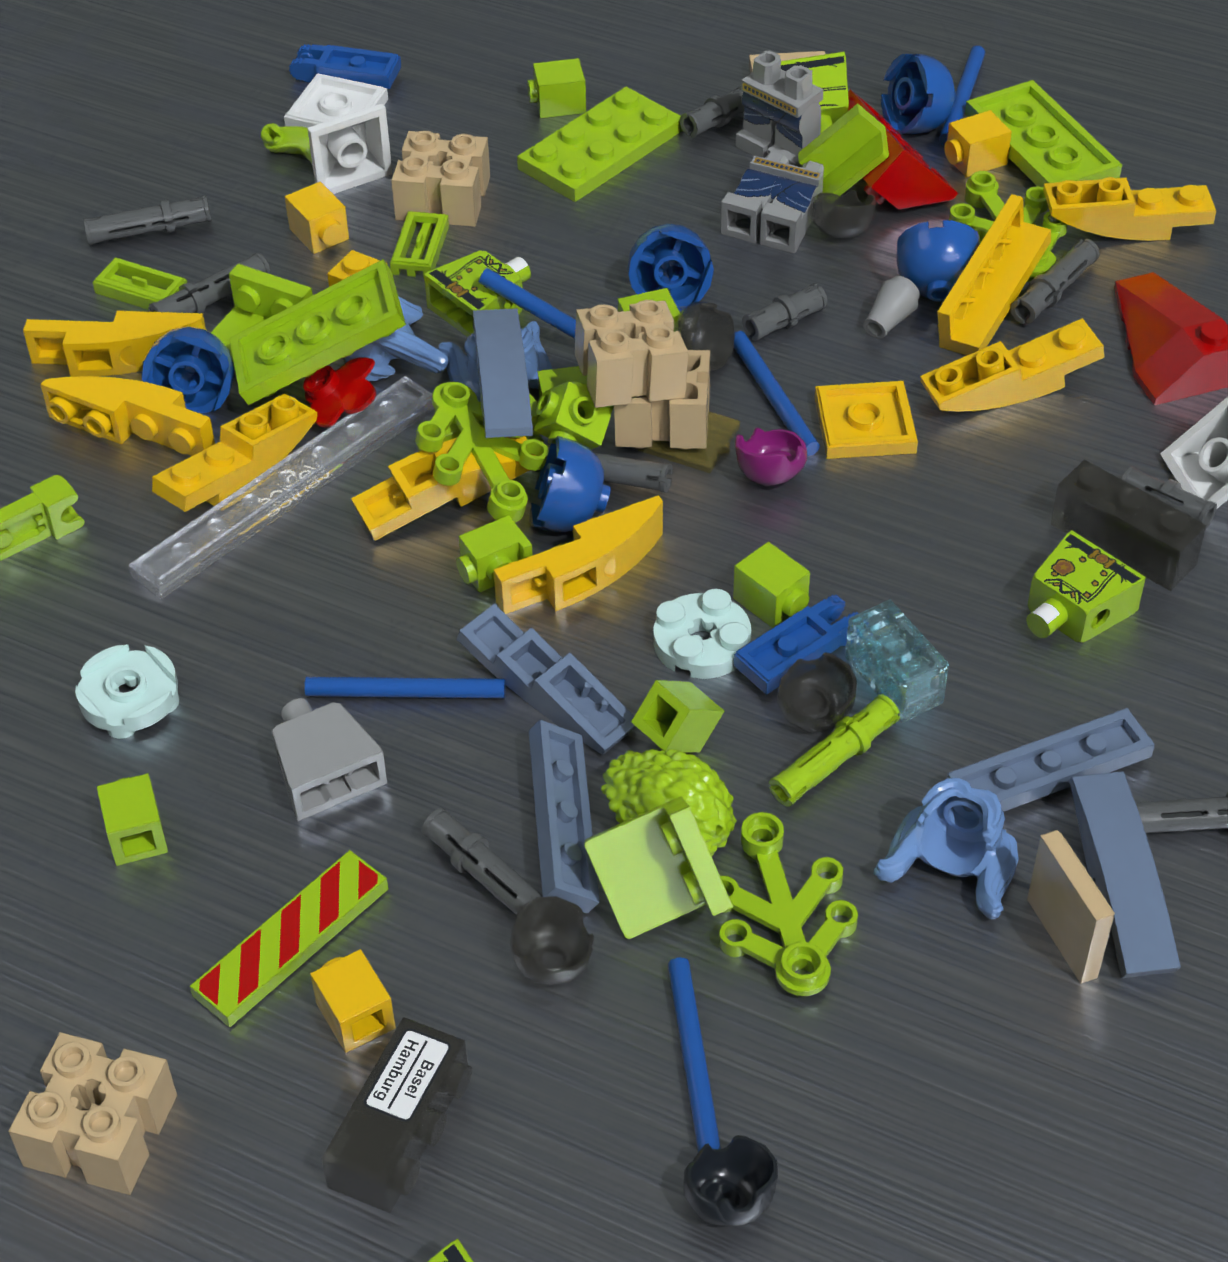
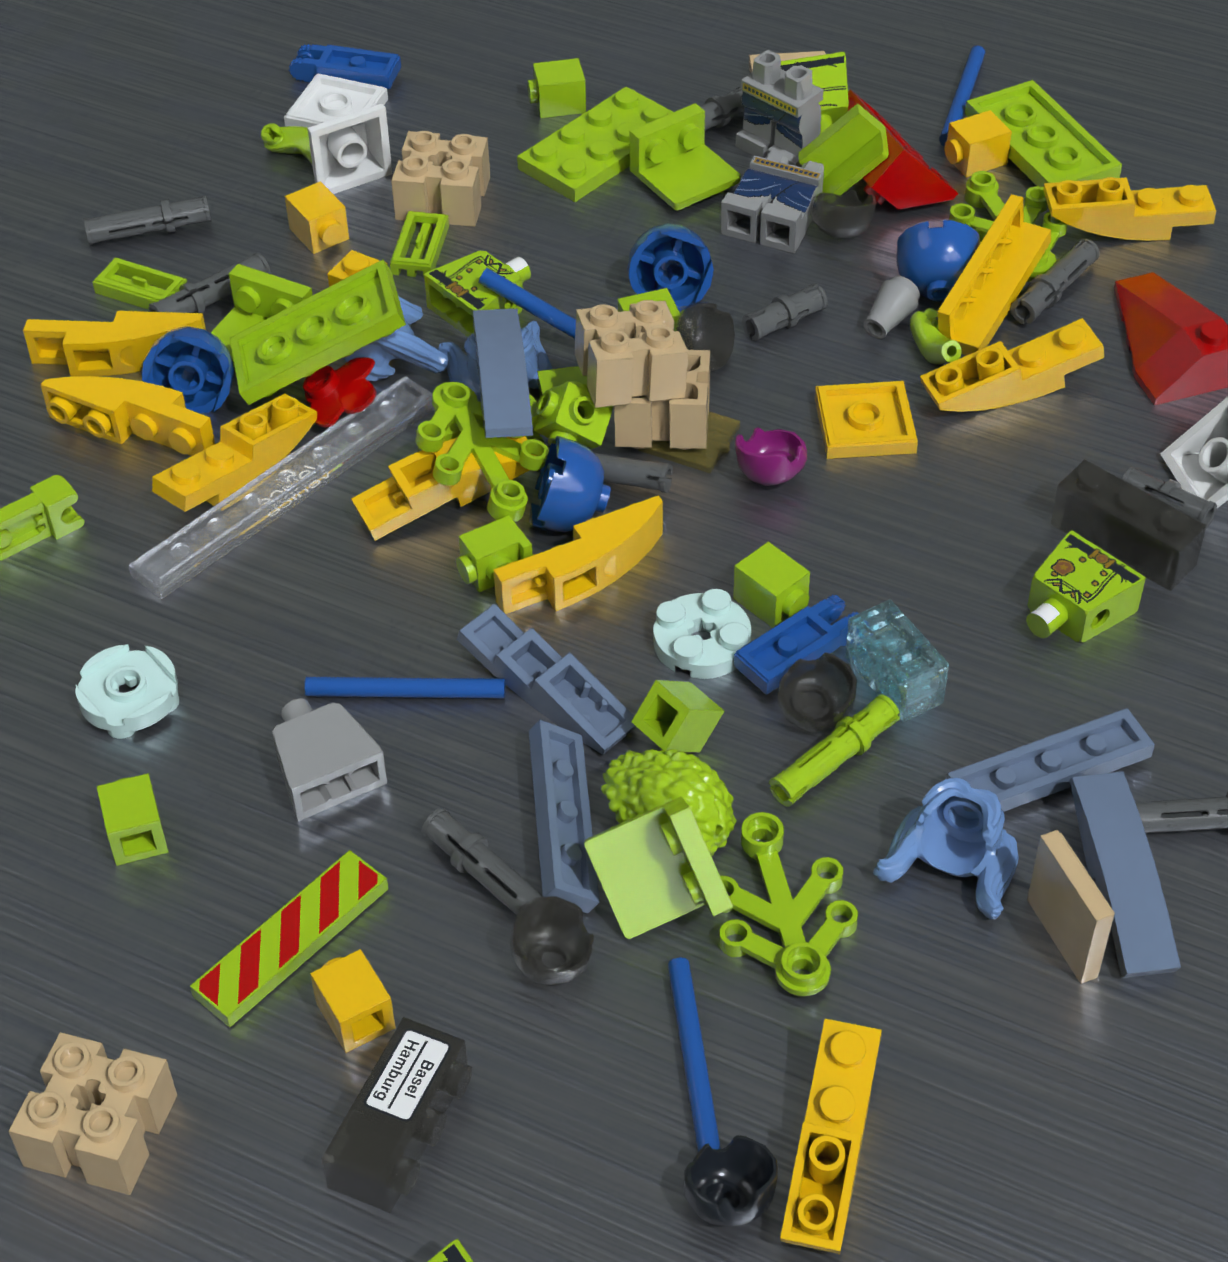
(676, 162): none -> lime bracket
(774, 392): blue bar -> none
(831, 1137): none -> yellow slope
(918, 94): blue cylinder -> none
(931, 343): none -> lime arm

